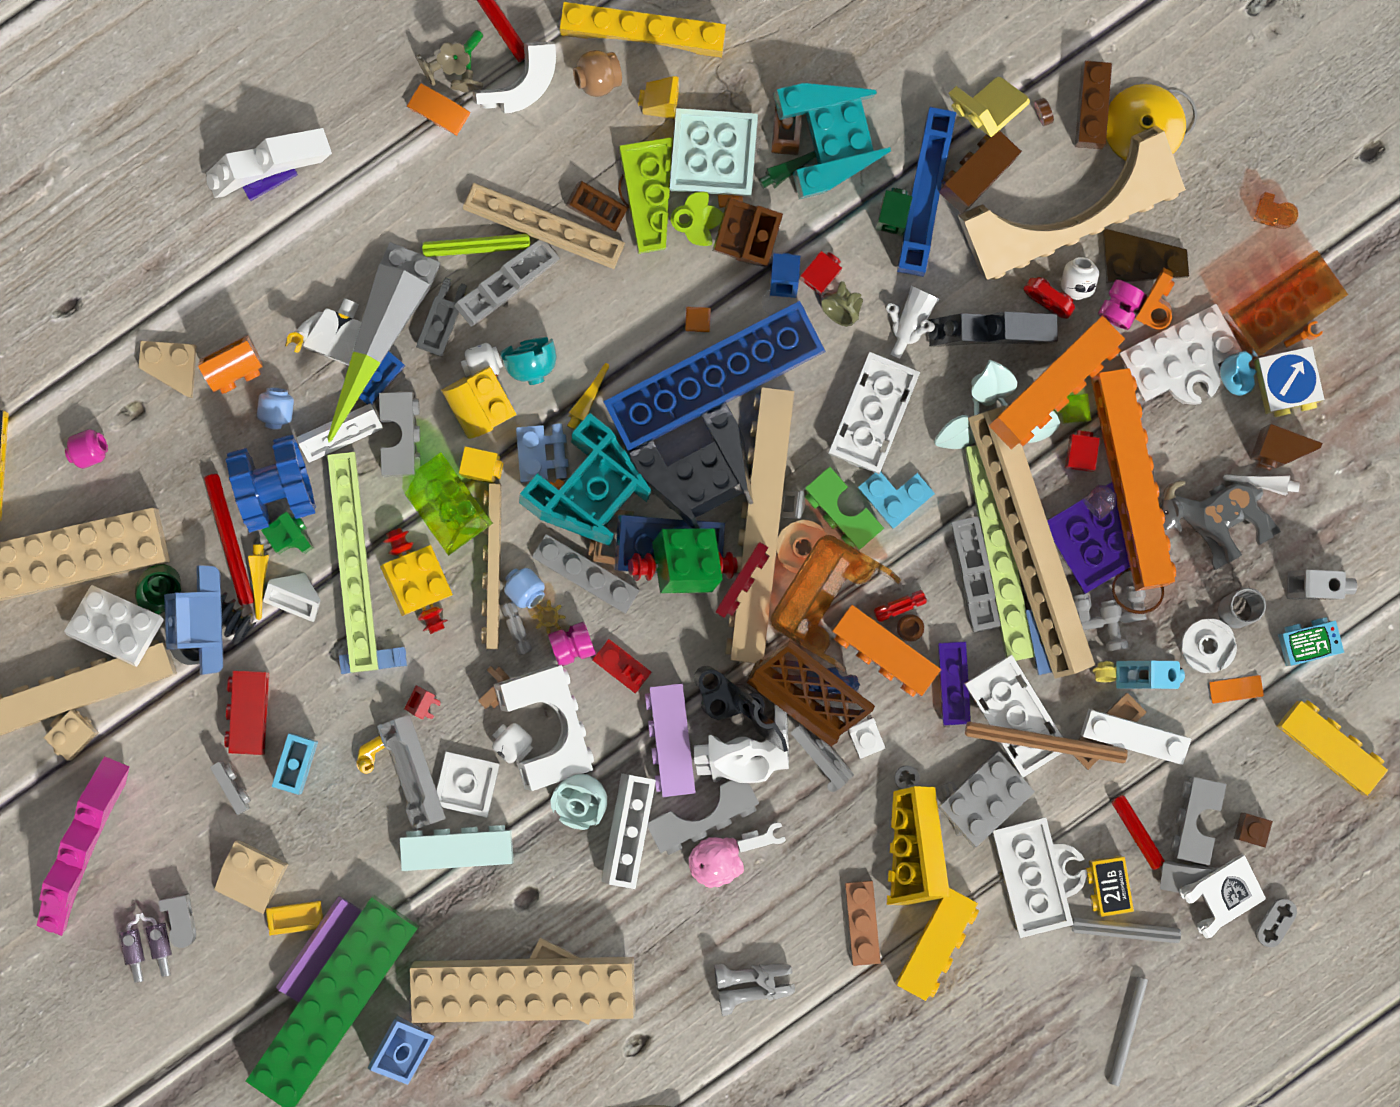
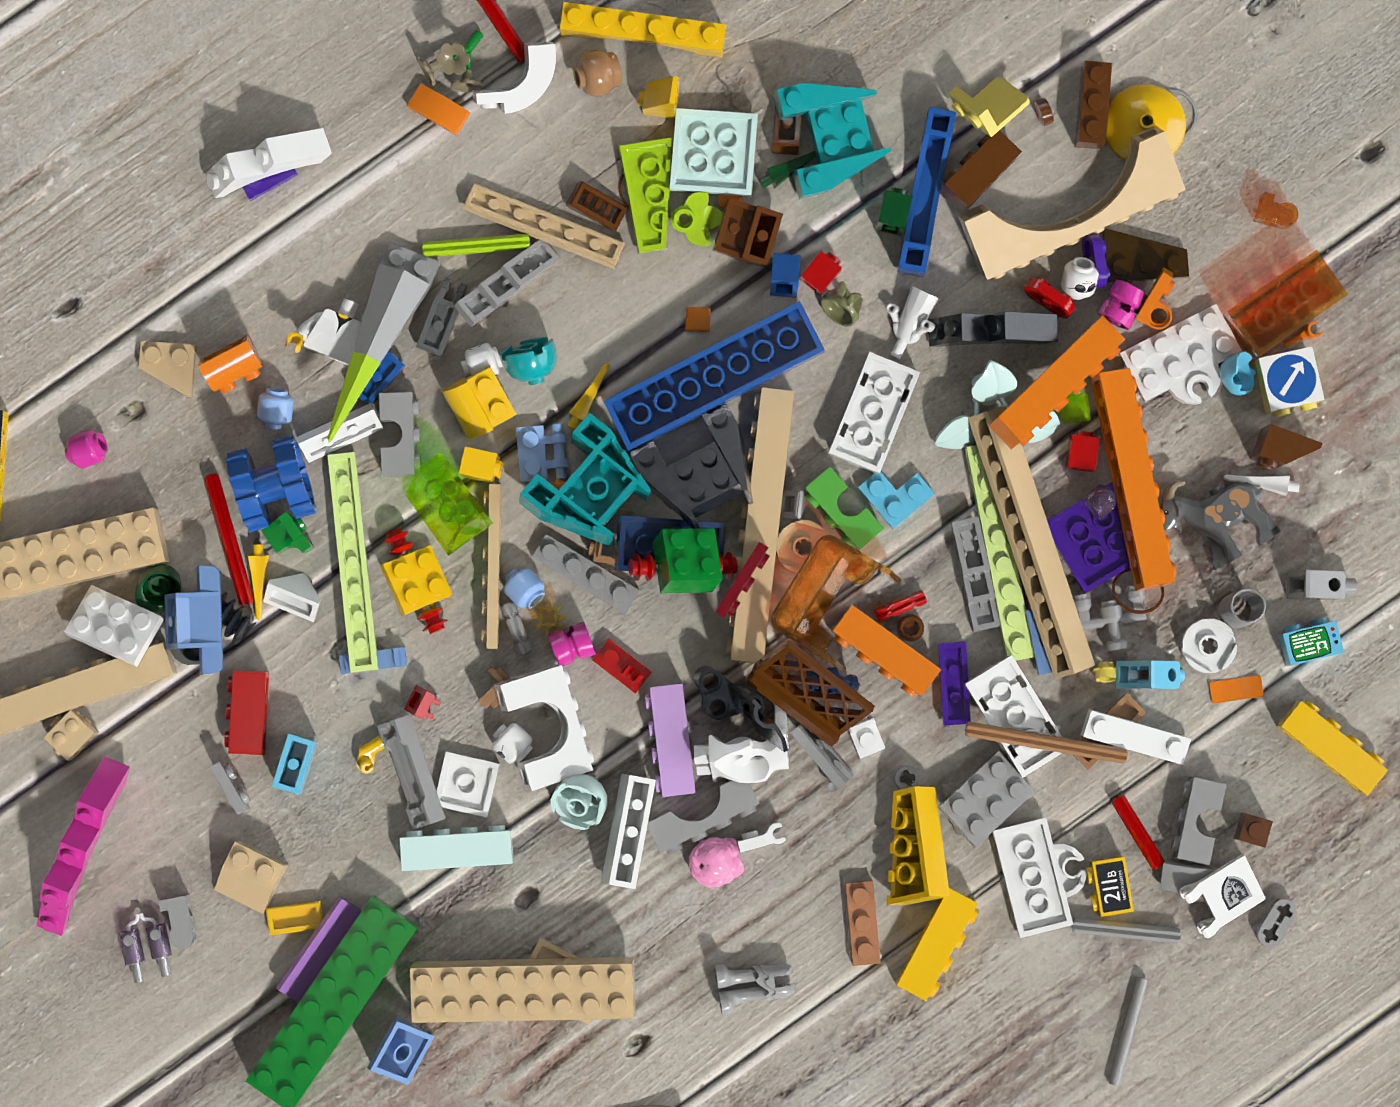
(1094, 249): none -> dark purple plate

